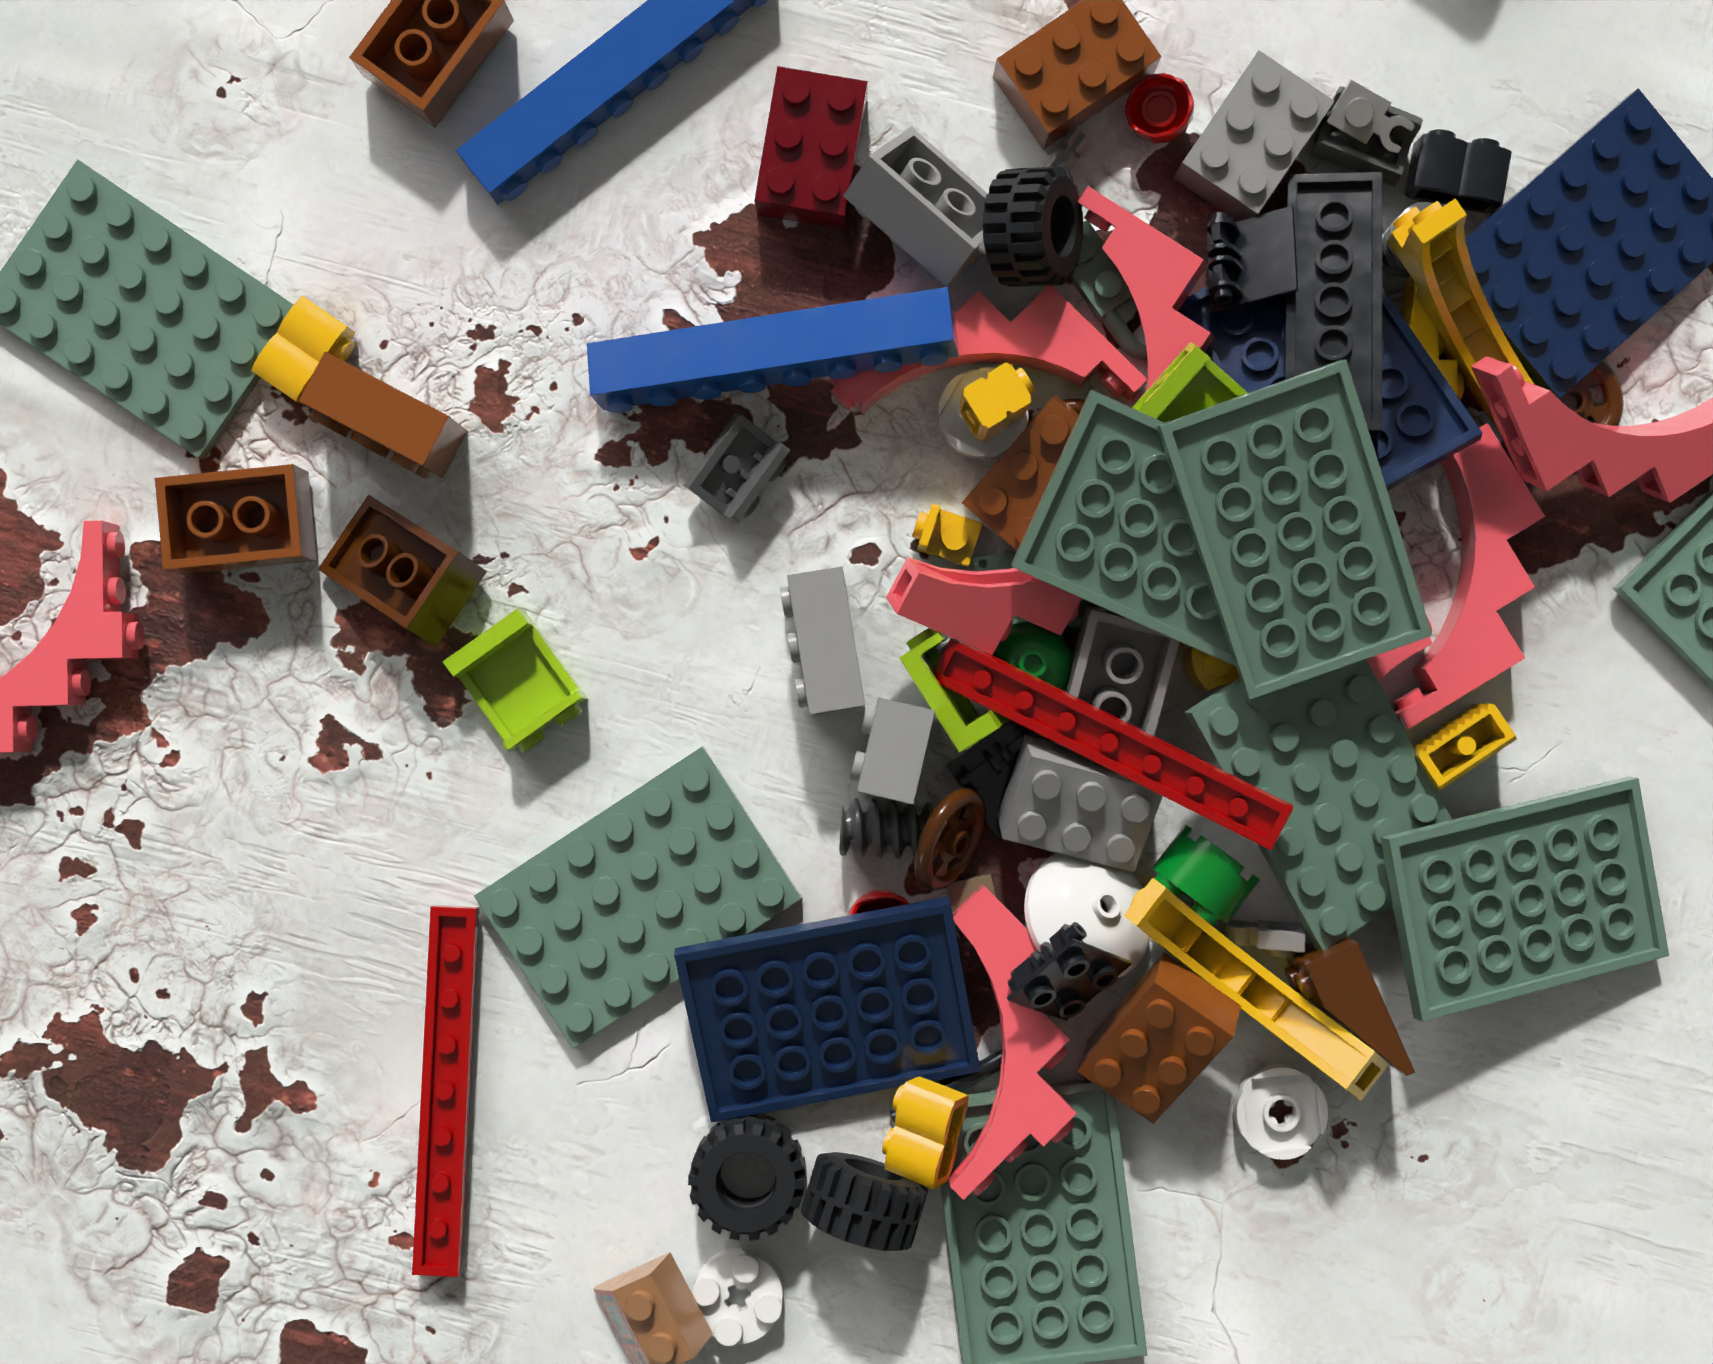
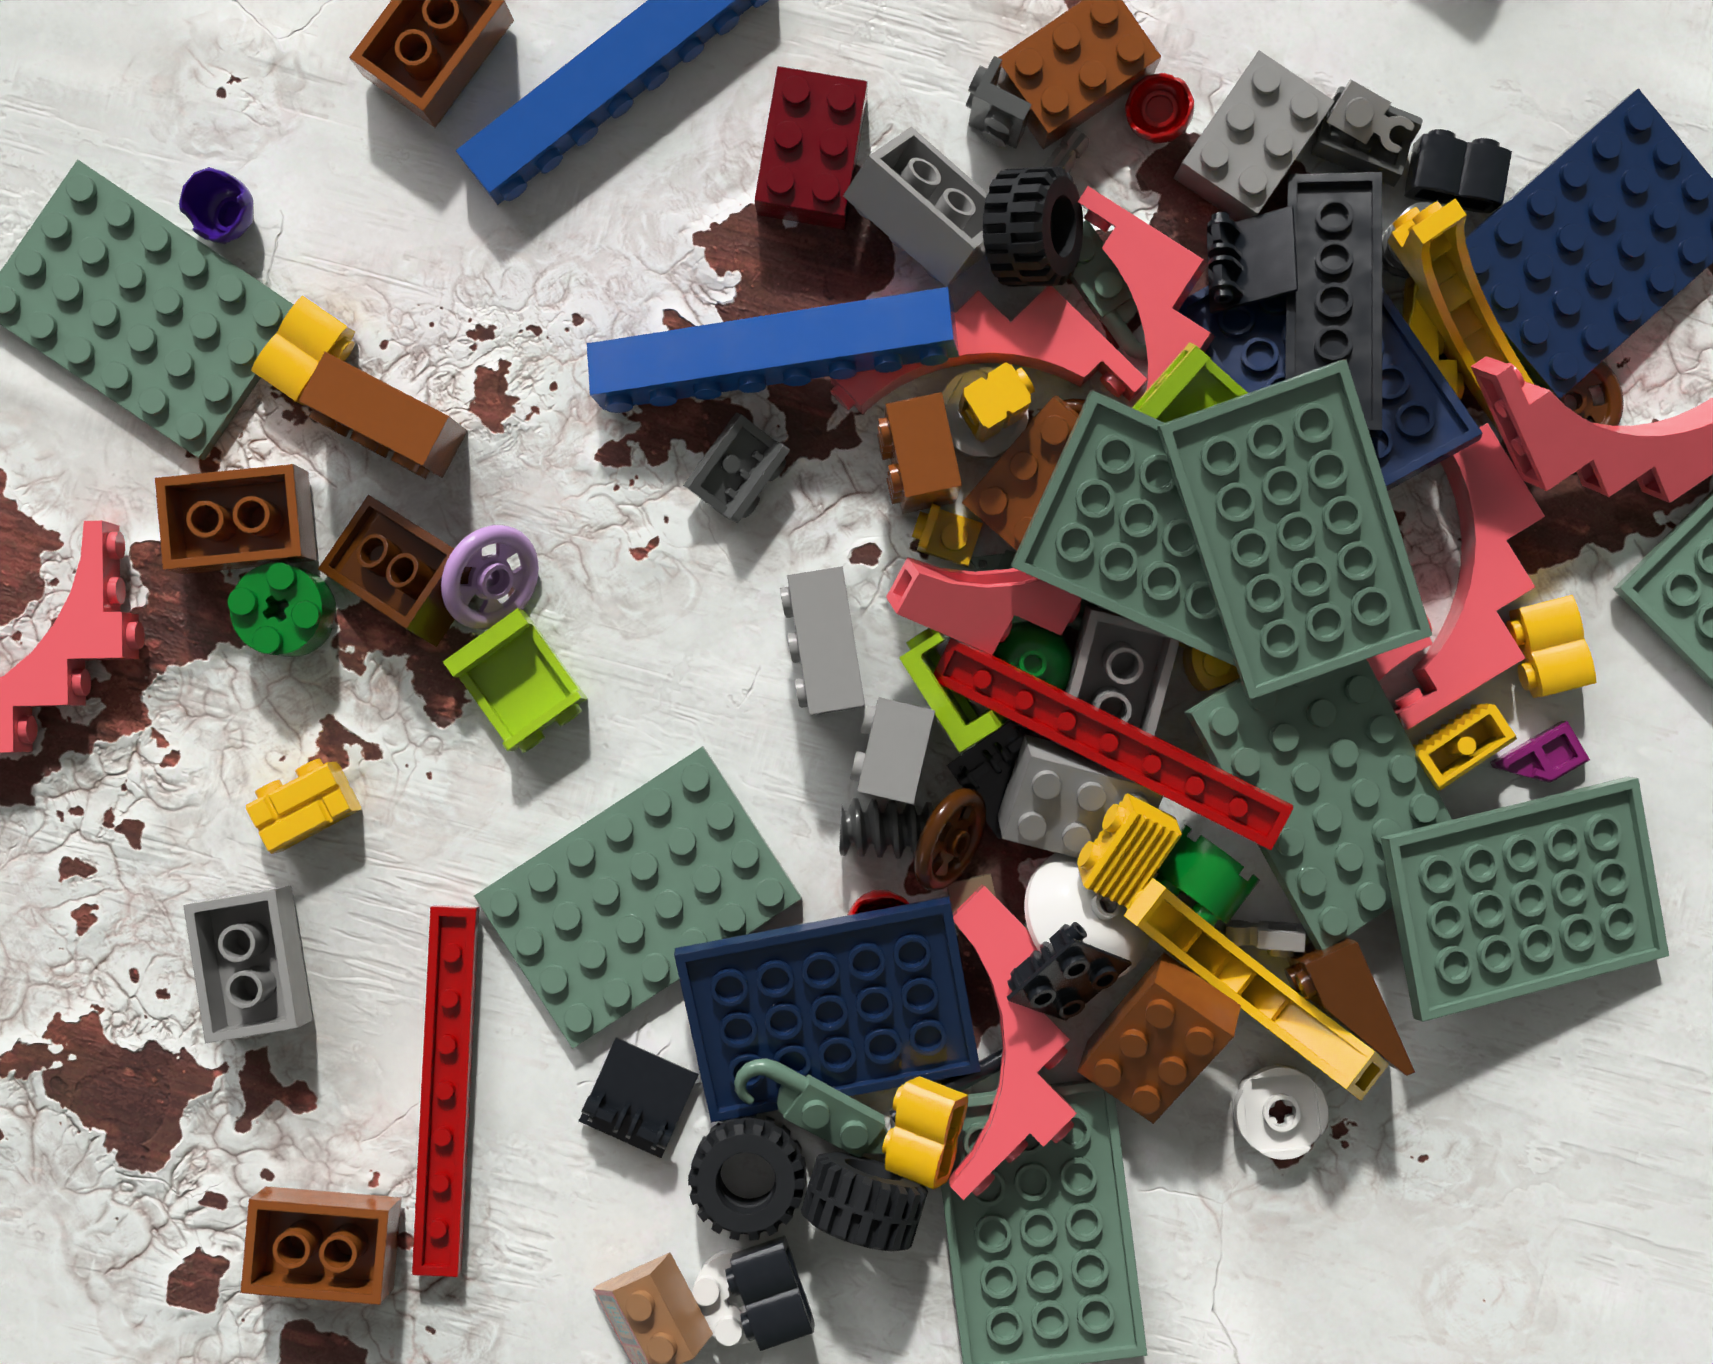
(217, 205): none -> dark purple hair
(248, 964): none -> light grey brick
(256, 607): none -> green brick
(302, 806): none -> yellow brick
(321, 1245): none -> dark orange brick
(502, 578): none -> lavender plate
(638, 1097): none -> black hinge
(771, 1294): none -> black brick
(818, 1108): none -> sand green plate
(921, 453): none -> dark orange brick
(994, 110): none -> dark grey bracket
(1128, 849): none -> yellow brick
(1545, 755): none -> magenta tile
(1553, 647): none -> yellow brick

